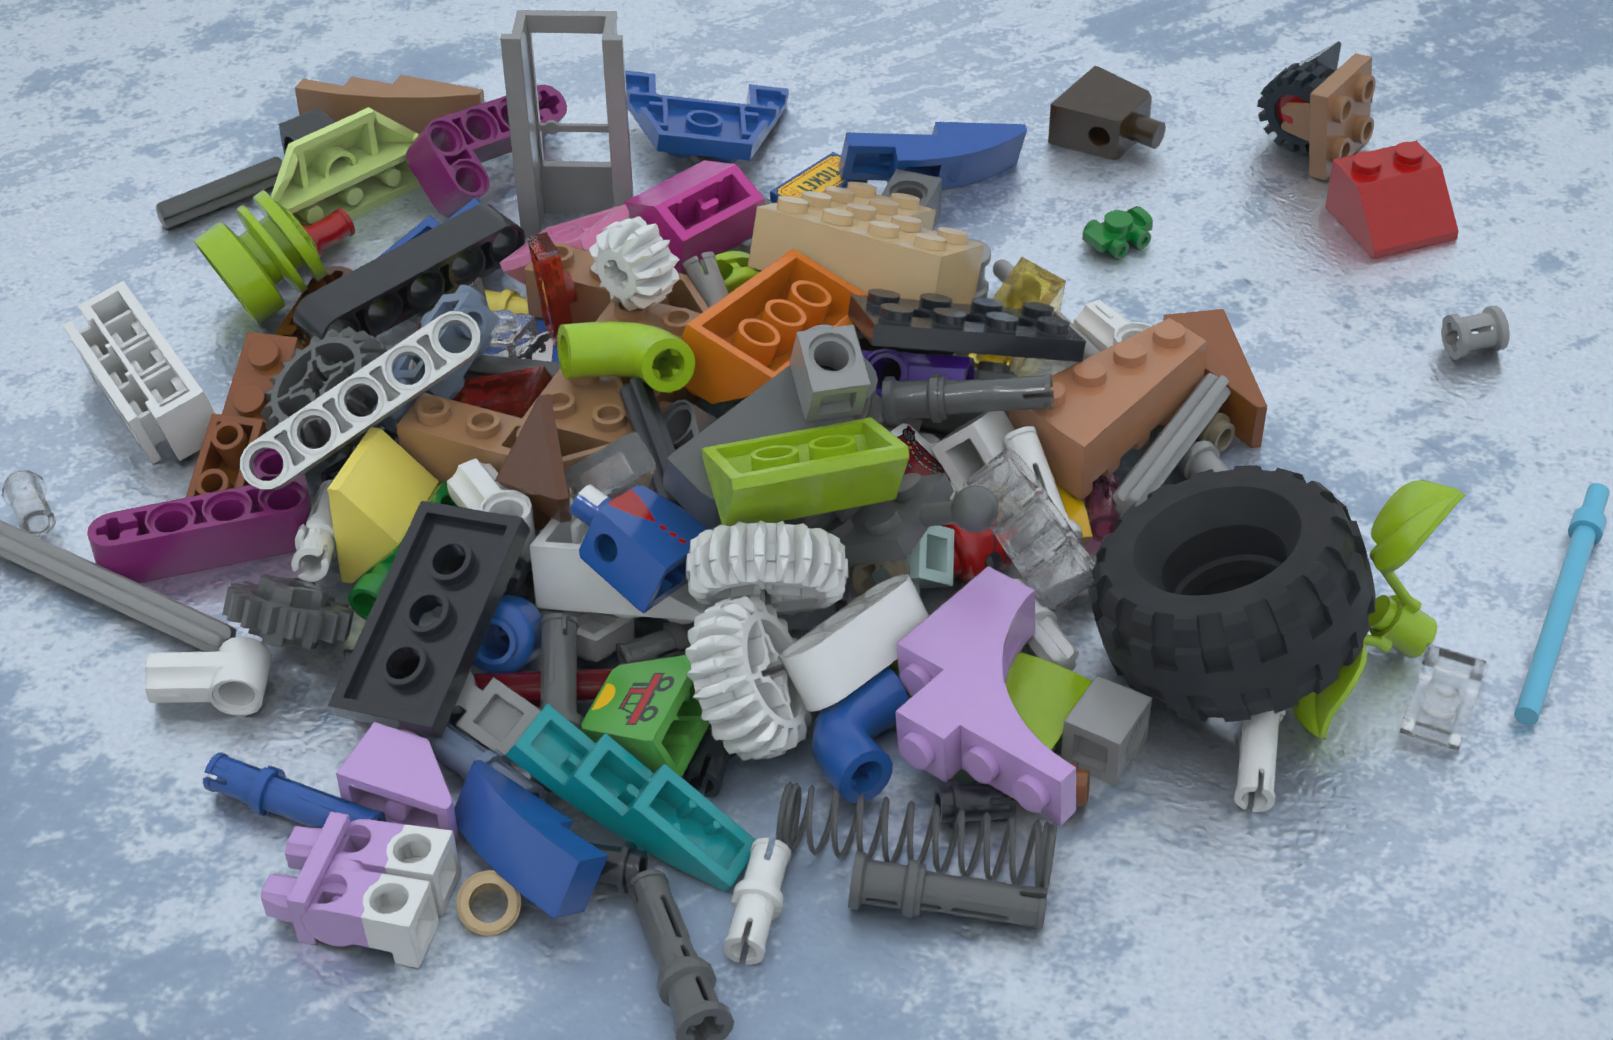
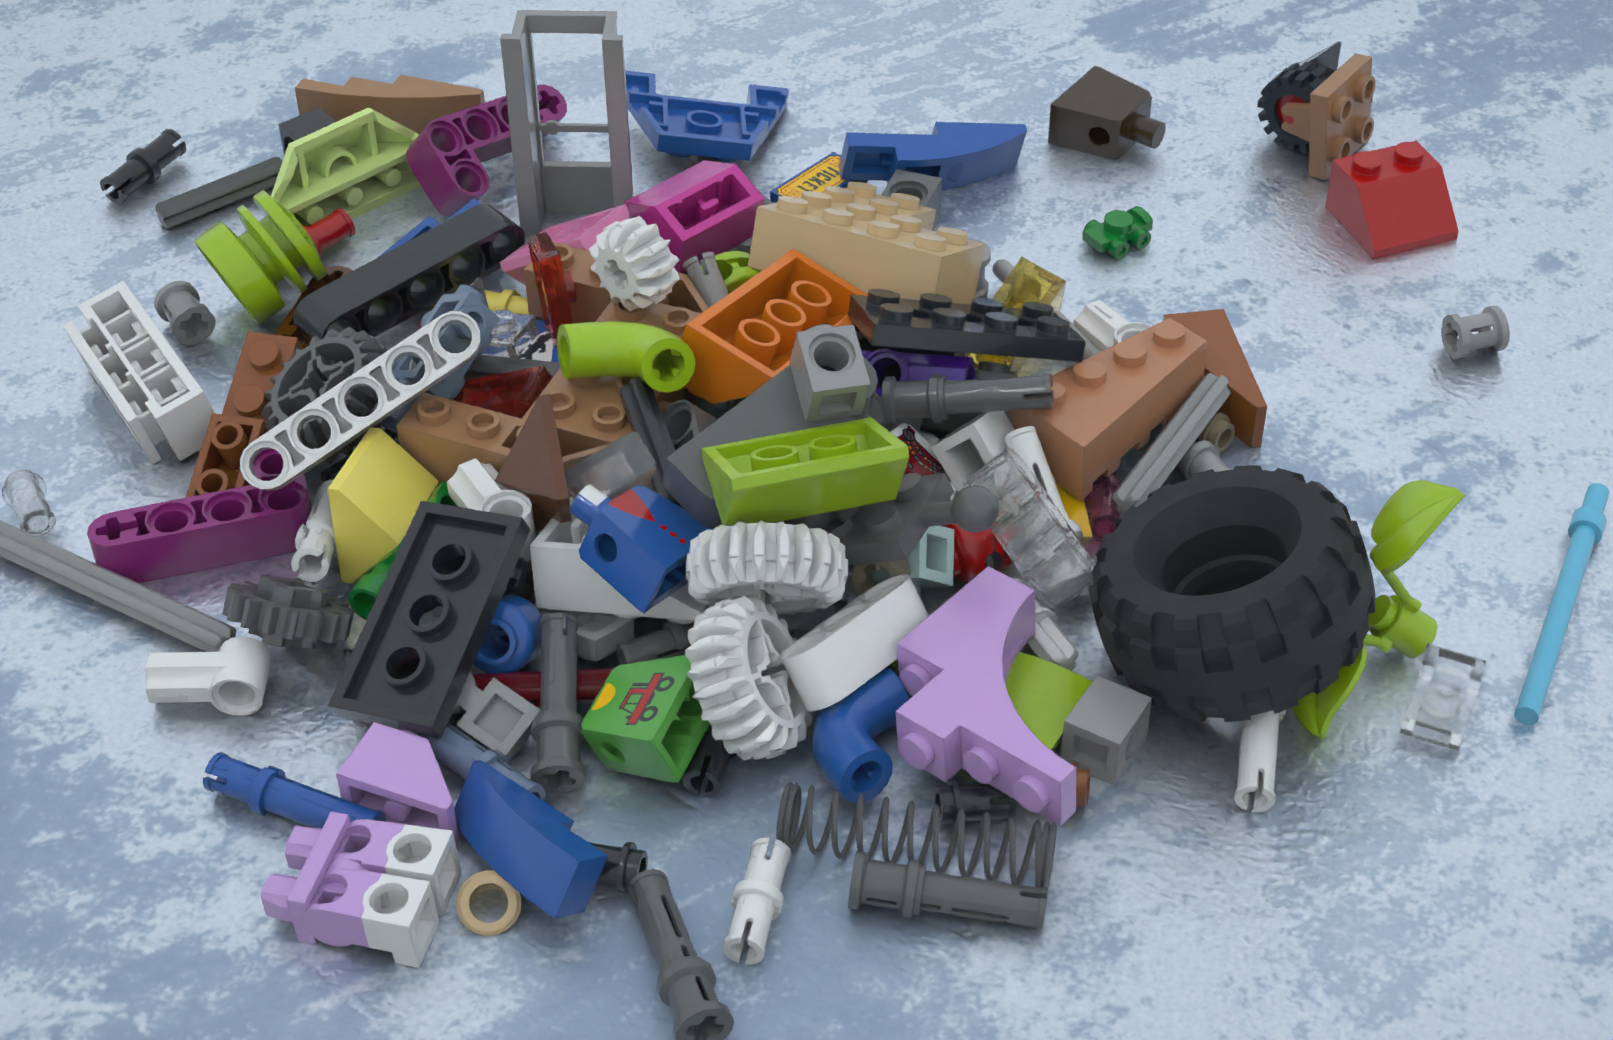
(143, 166): none -> black pin
(181, 306): none -> light grey bush
(627, 798): teal slope -> none

